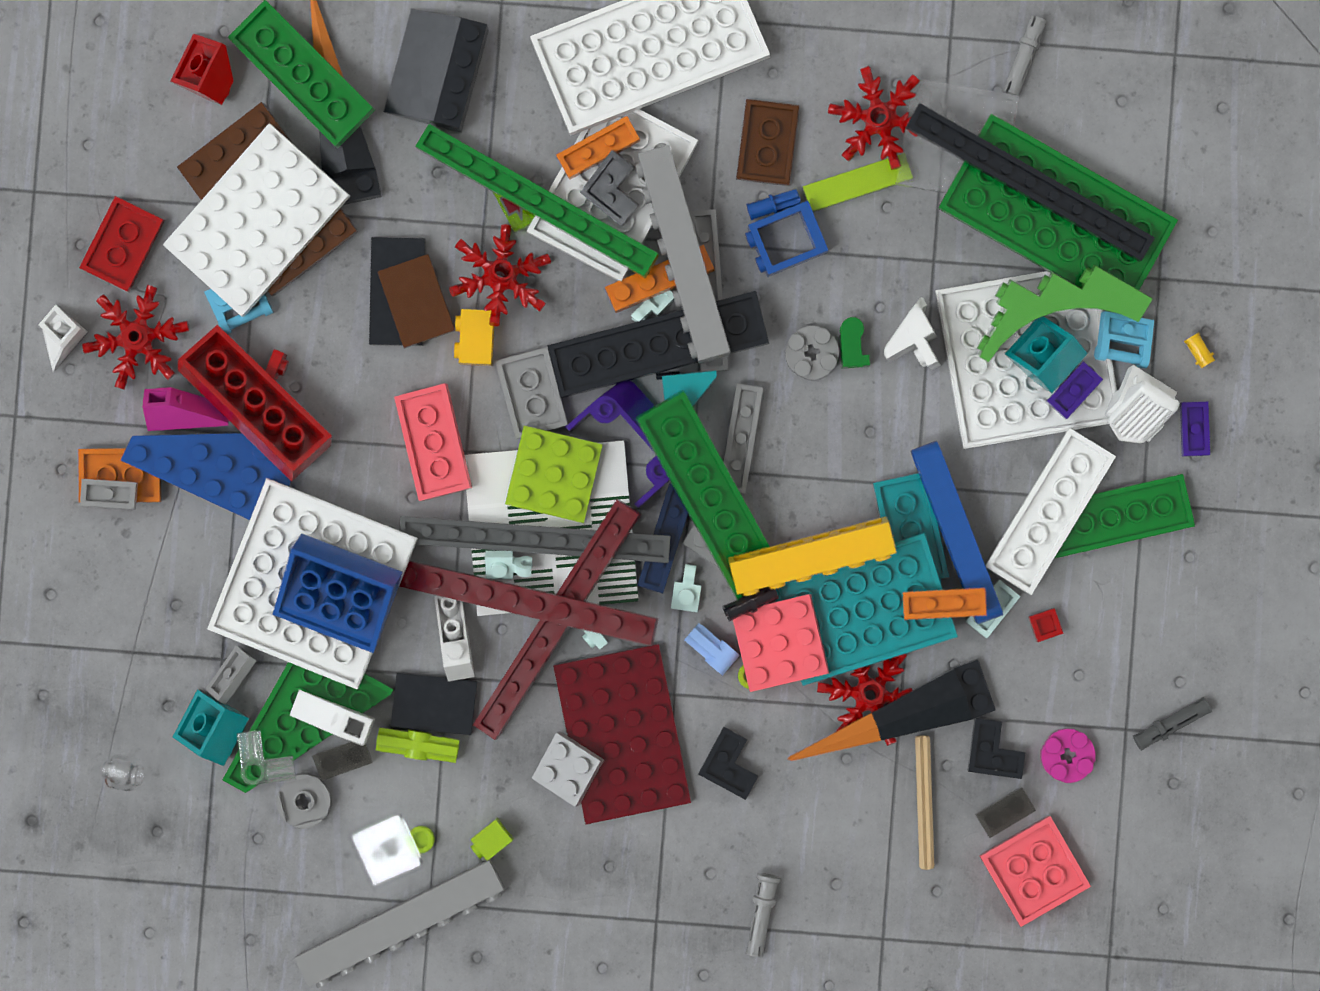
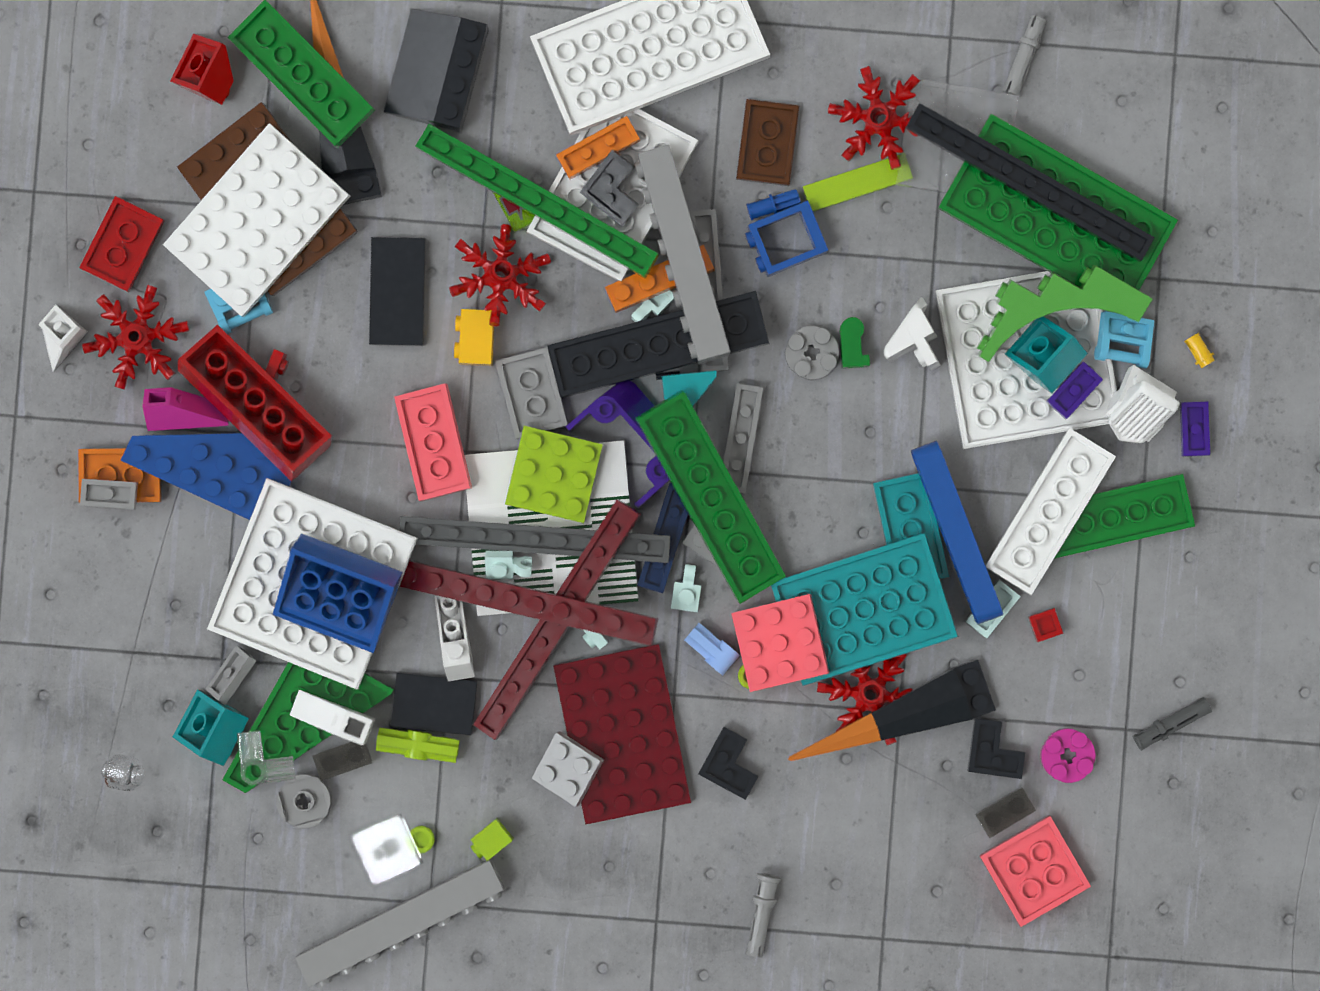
(416, 301): reddish brown tile -> none
(749, 603): black pin -> none
(812, 555): yellow brick -> none
(924, 802): tan axle -> none
(944, 603): orange plate -> none

